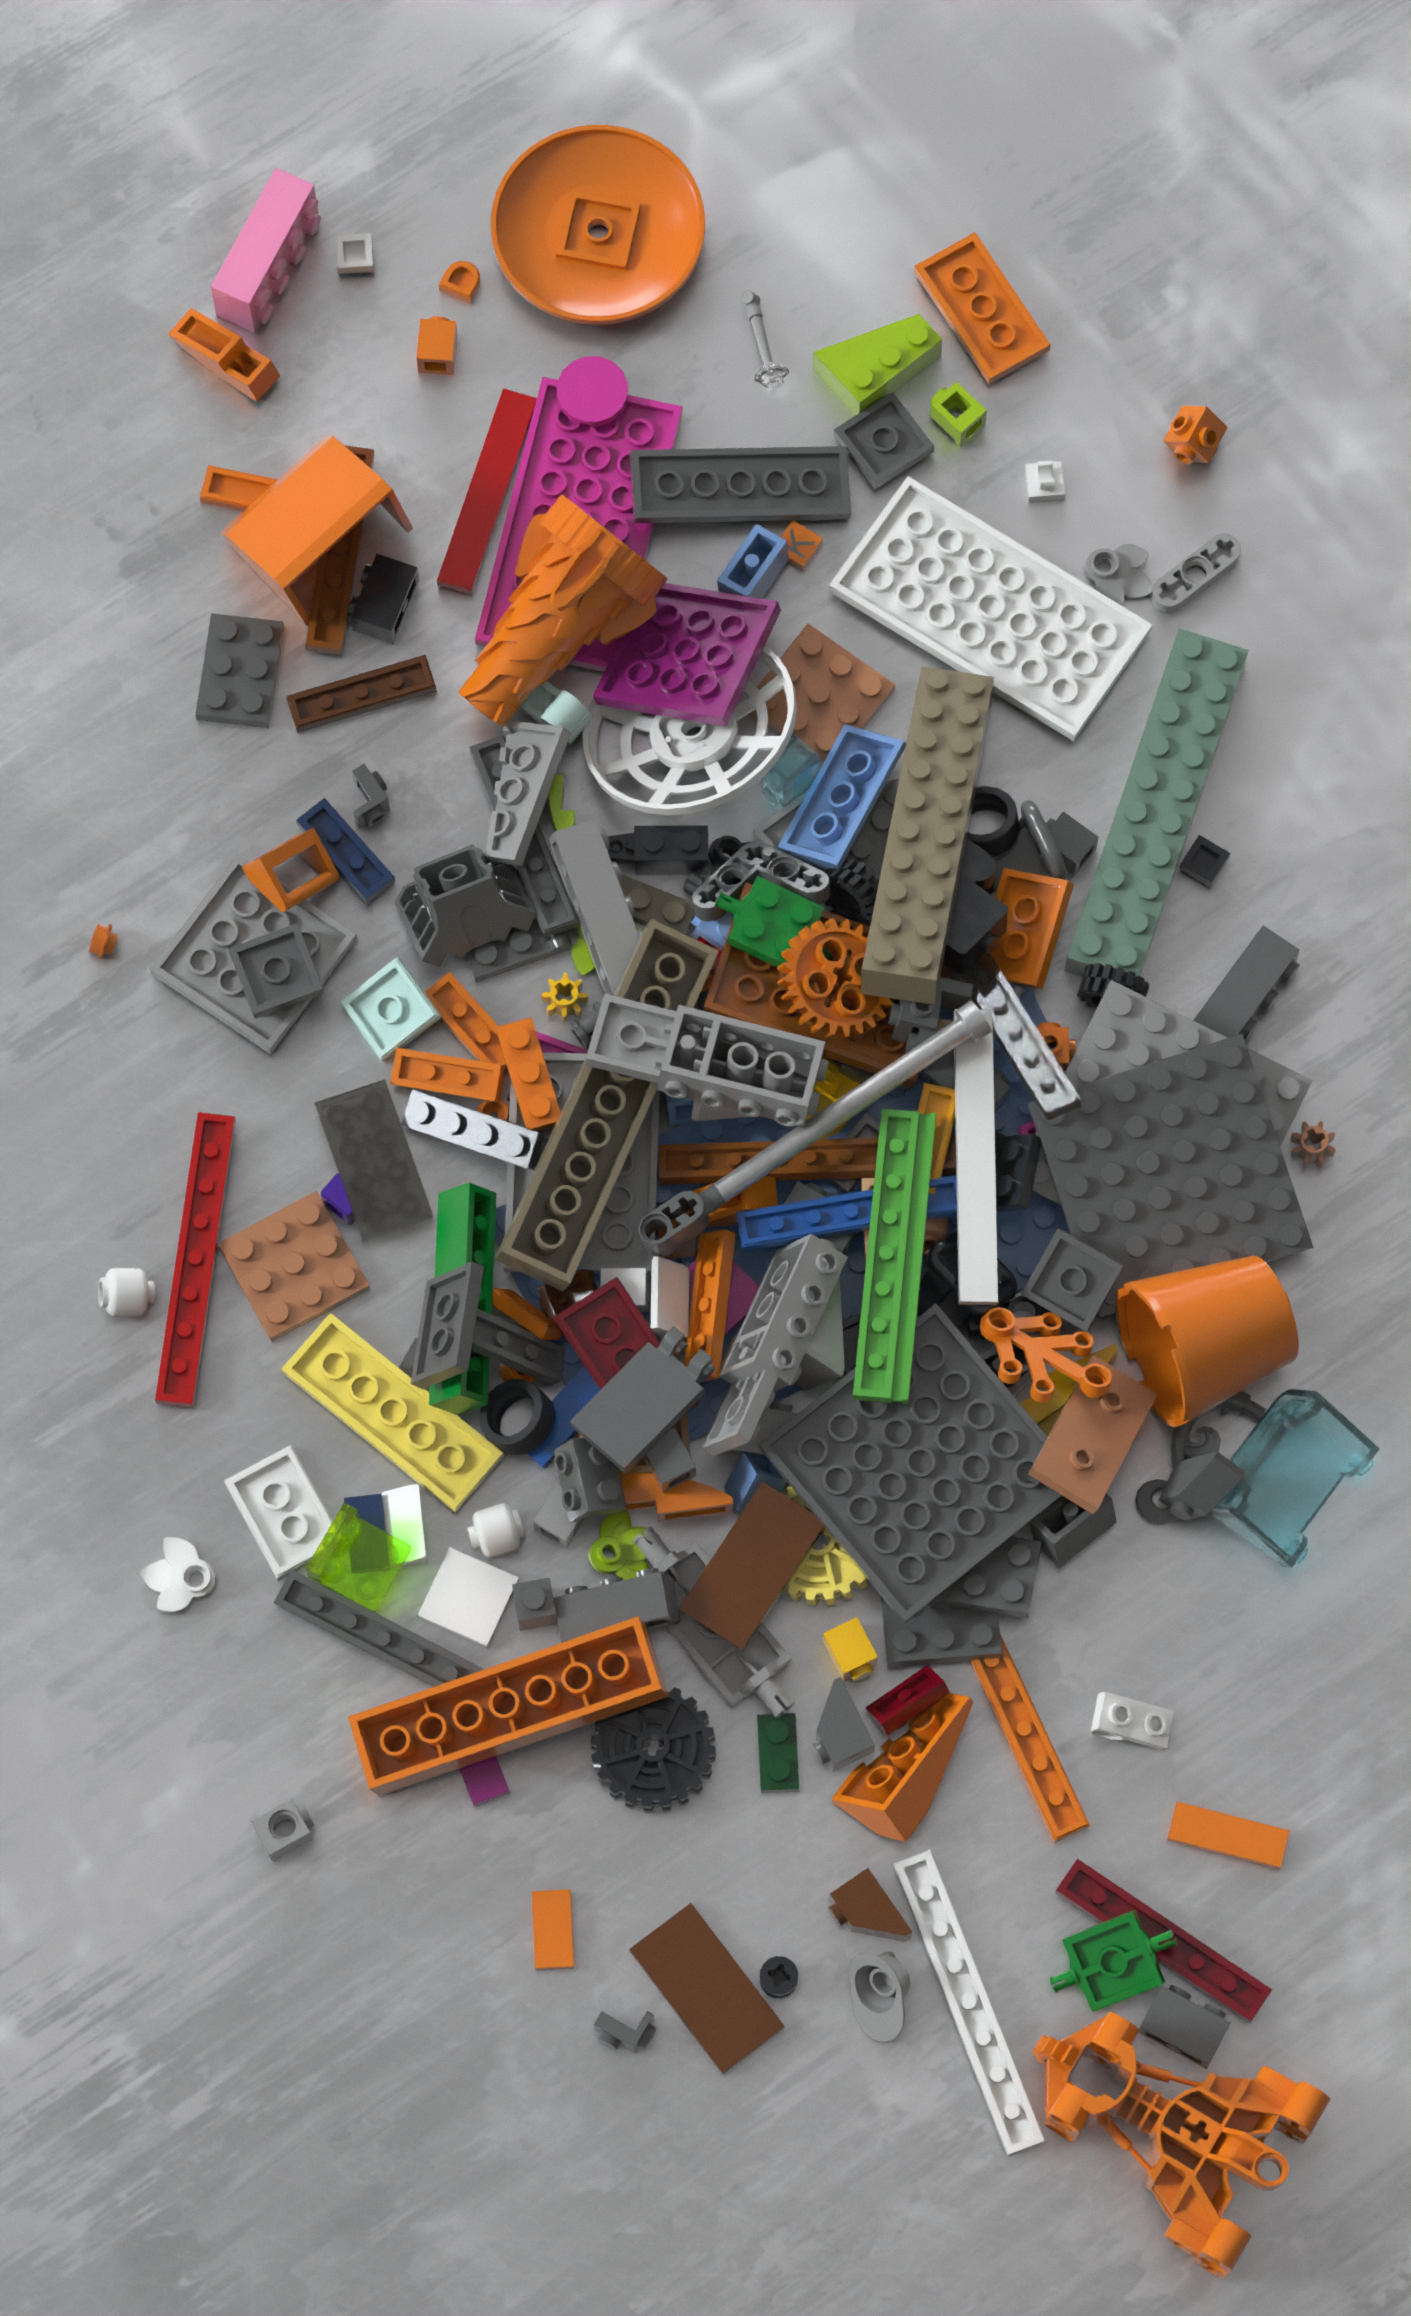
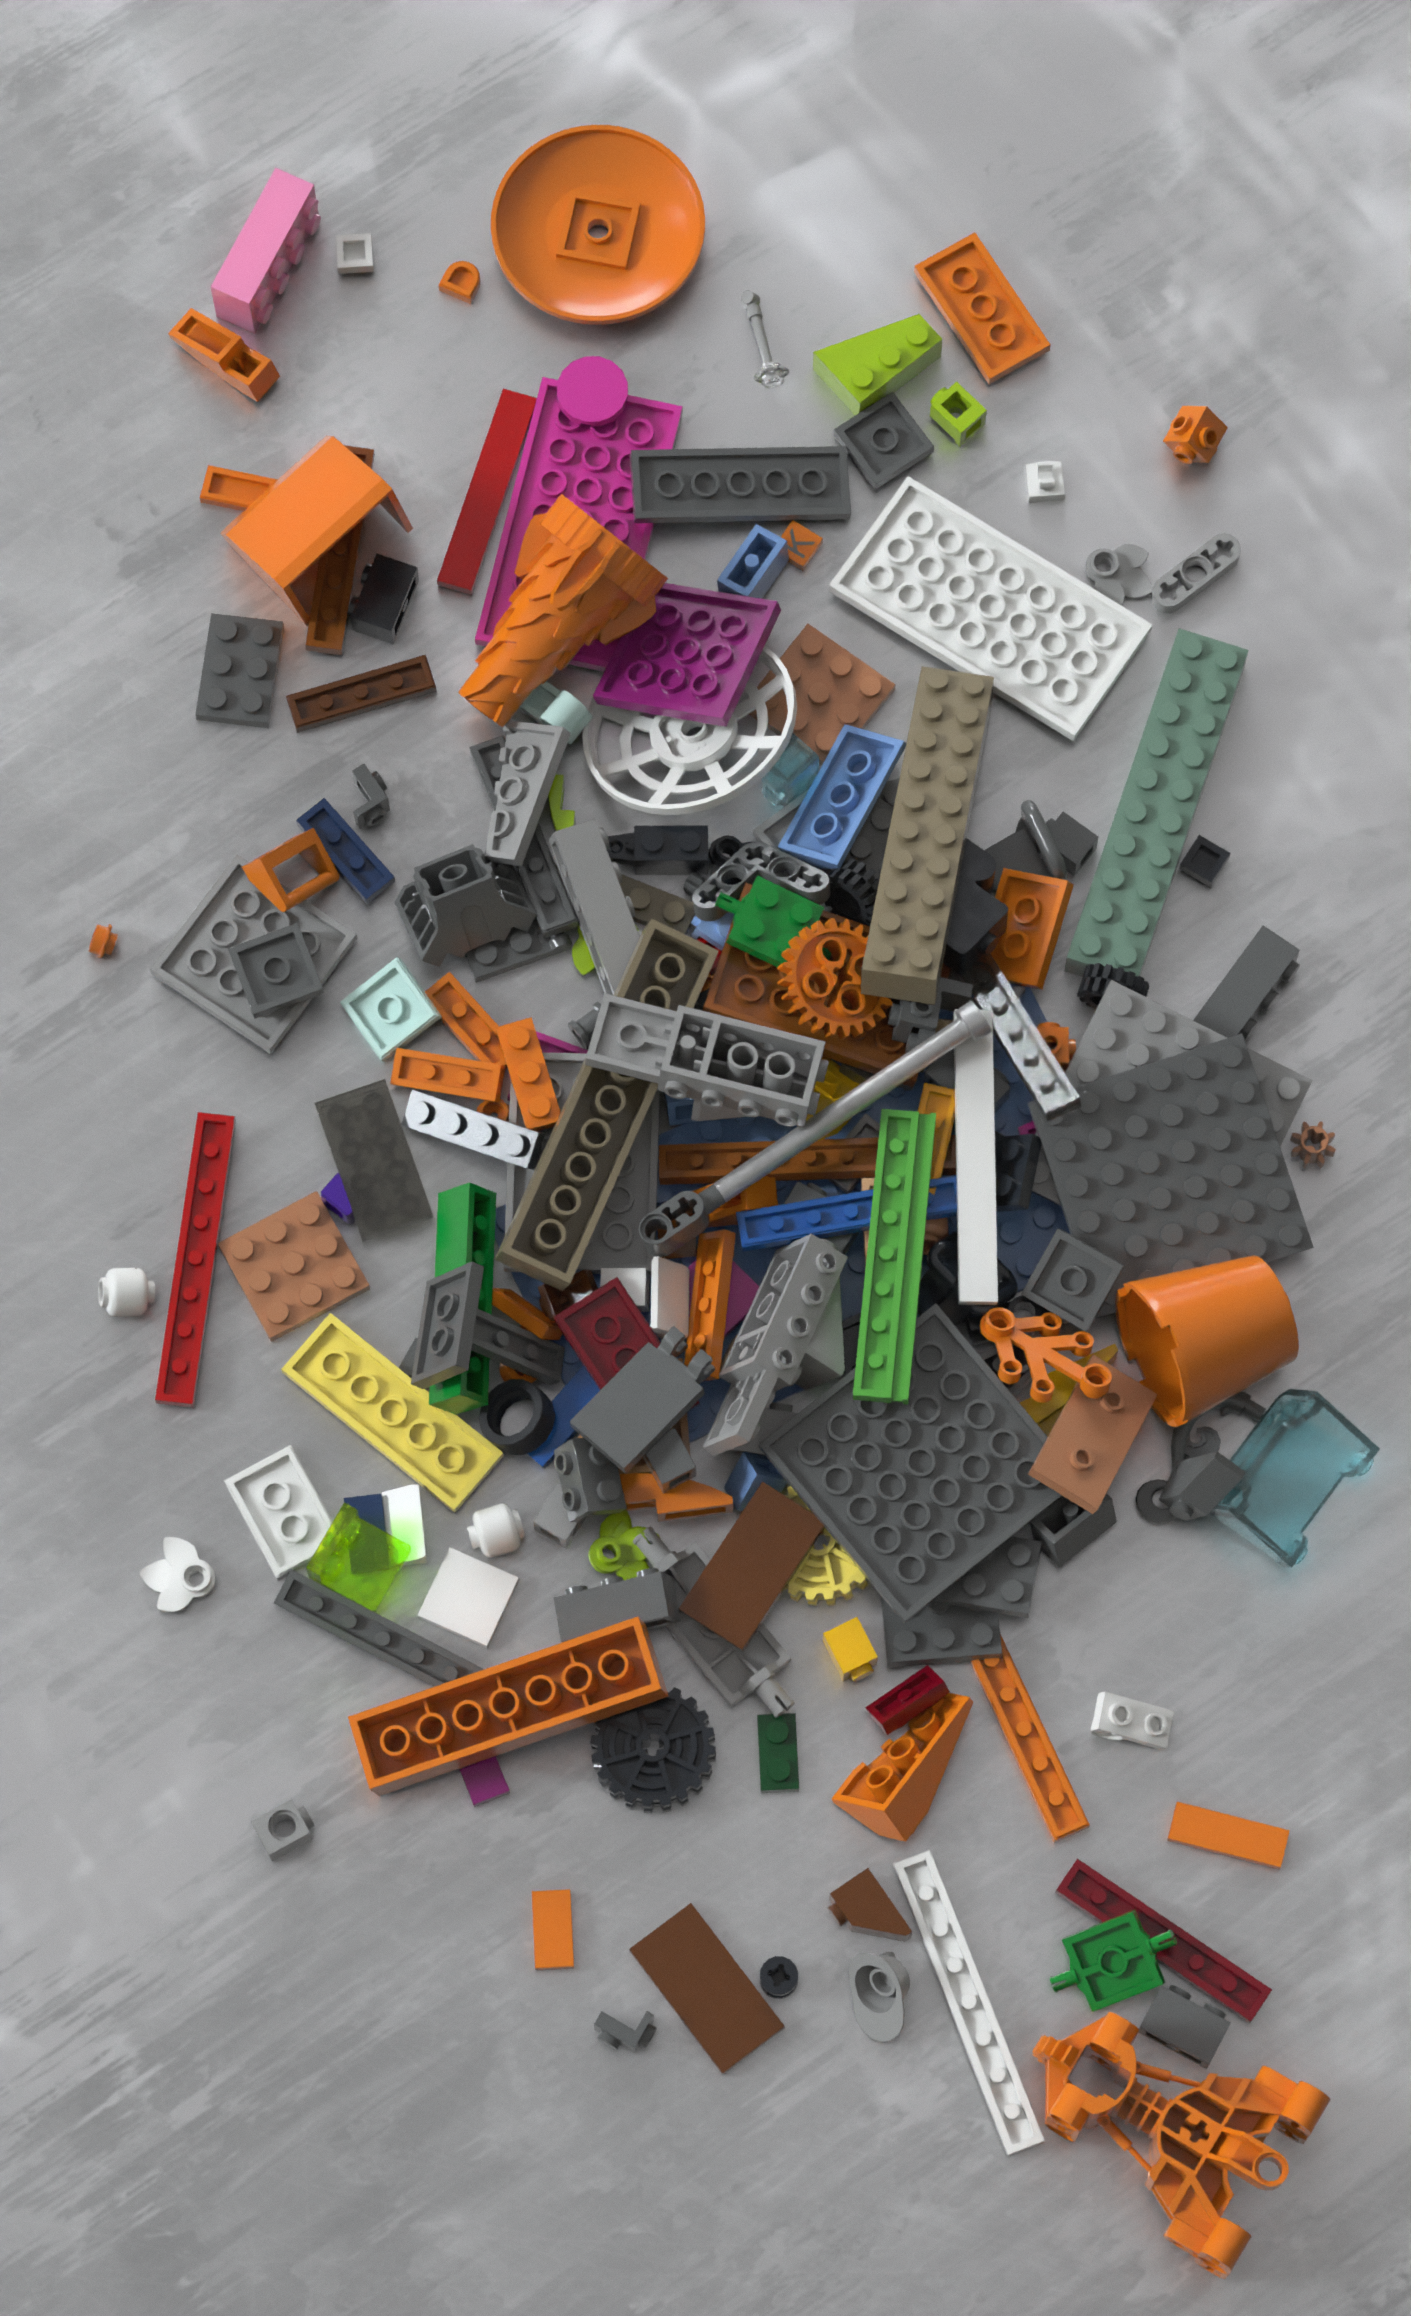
(437, 346): orange brick -> none
(534, 1604): dark grey brick -> none
(564, 1007): yellow gear -> none
(841, 1730): dark grey slope -> none
(1003, 838): black tyre -> none

